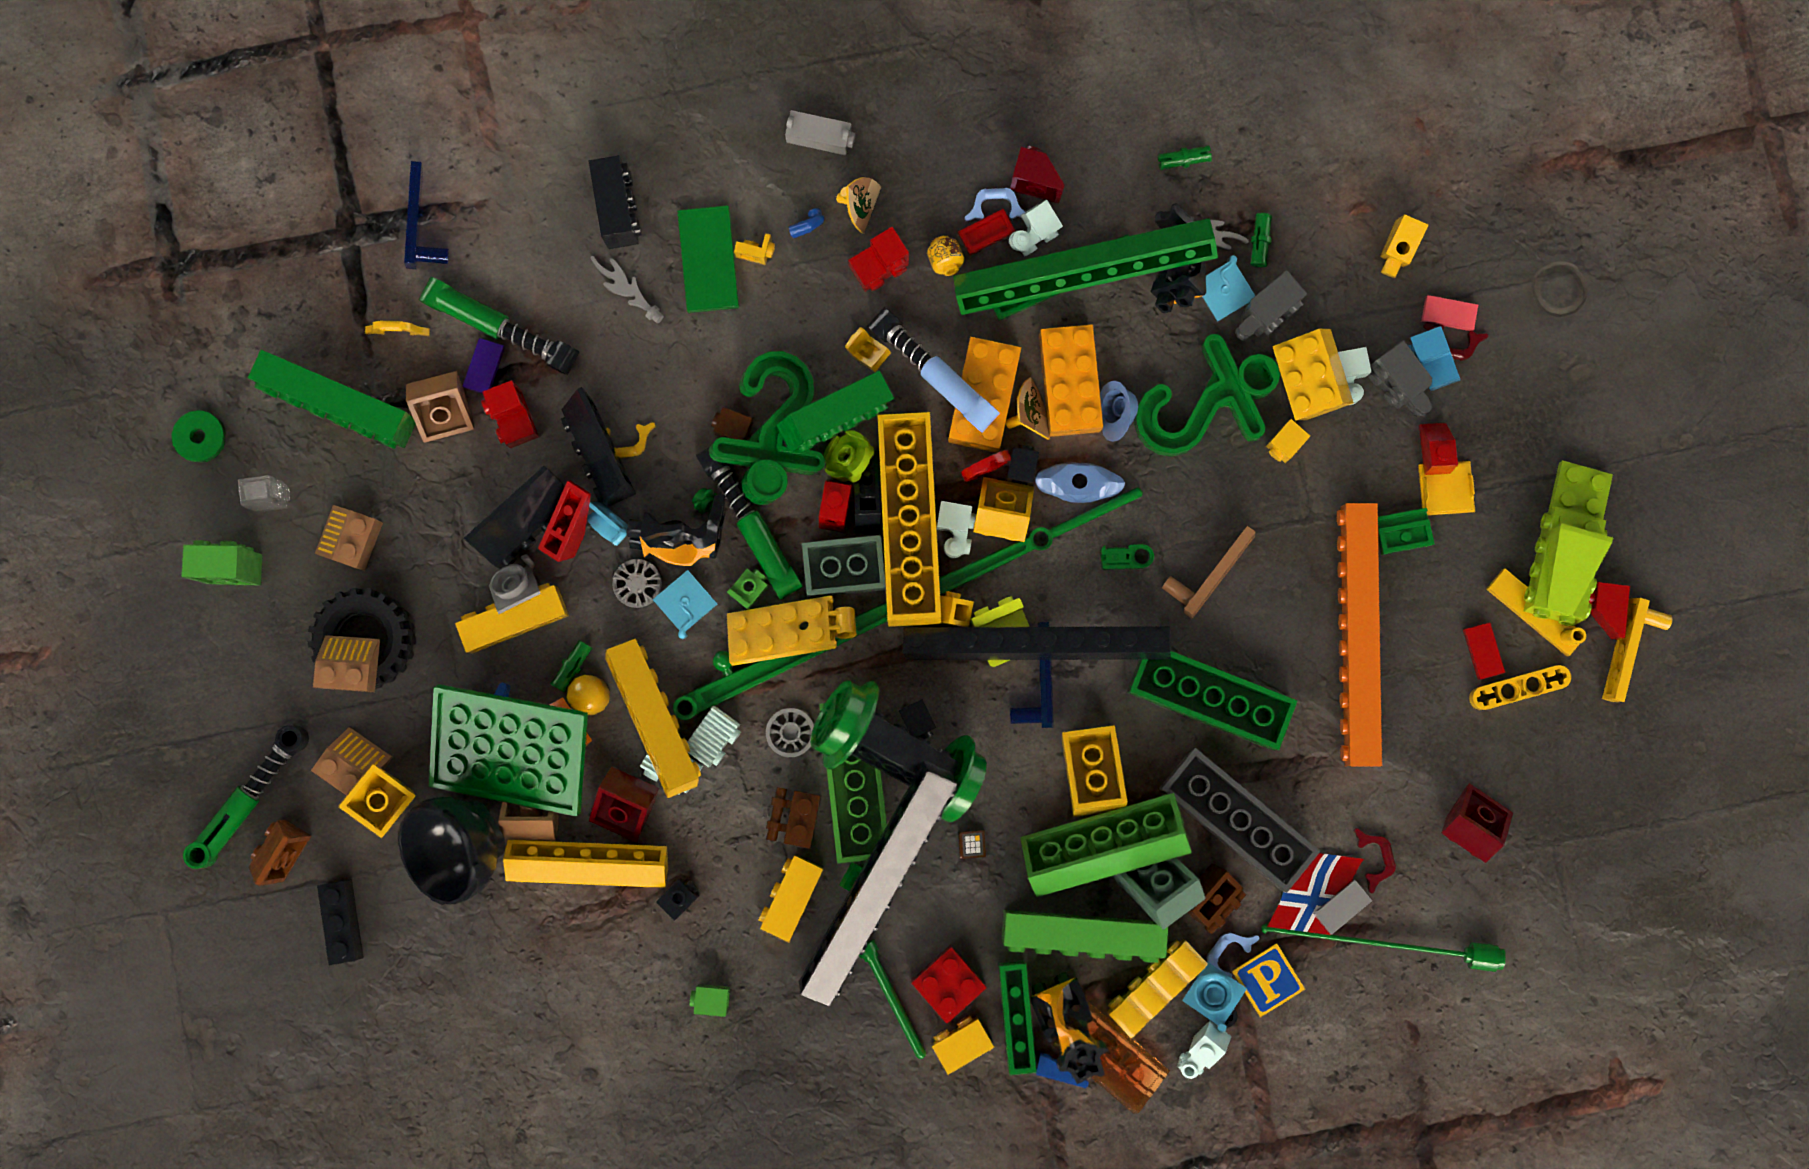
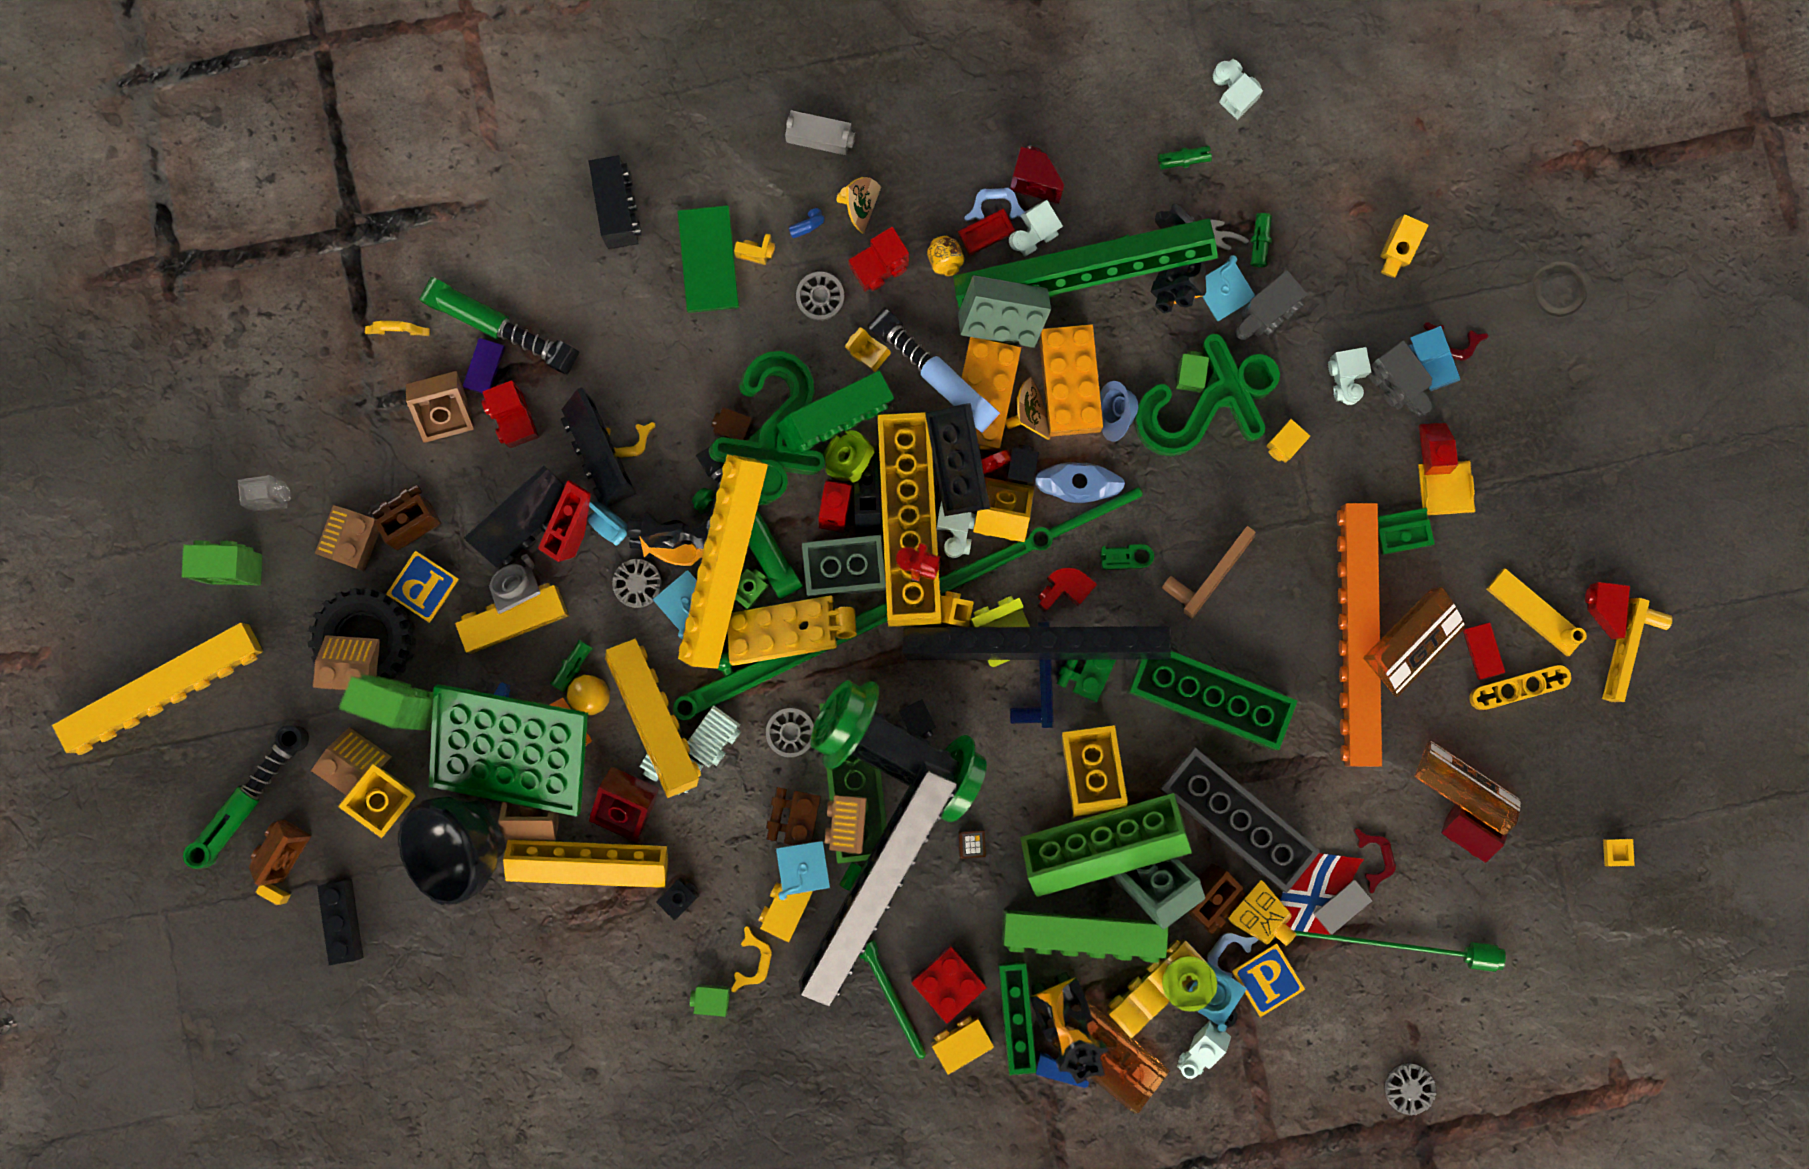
(158, 688): none -> yellow brick
(186, 427): green tile -> none
(273, 894): none -> yellow tile
(327, 397): green brick -> none
(389, 702): none -> bright green brick
(405, 517): none -> reddish brown brick
(413, 252): clear blue piece -> none
(422, 586): none -> piece
(622, 288): light grey piece -> none
(722, 561): none -> yellow brick
(764, 963): none -> yellow helmet
(802, 869): none -> medium azure hat
(820, 296): none -> light grey wheel
(847, 824): none -> medium nougat slope
(919, 562): none -> red hips
(957, 460): none -> black tile
(1004, 311): none -> sand green brick
(1068, 581): none -> red brick
(1090, 680): none -> green plate
(1180, 996): none -> lime plate
(1192, 372): none -> bright green brick
(1242, 89): none -> light aqua brick
(1263, 916): none -> yellow torso
(1313, 374): yellow brick -> none
(1410, 1089): none -> light grey wheel
(1415, 640): none -> clear orange slope
(1449, 313): coral tile -> none
(1468, 788): none -> clear orange slope
(1570, 546): lime wedge -> none
(1618, 852): none -> yellow plate

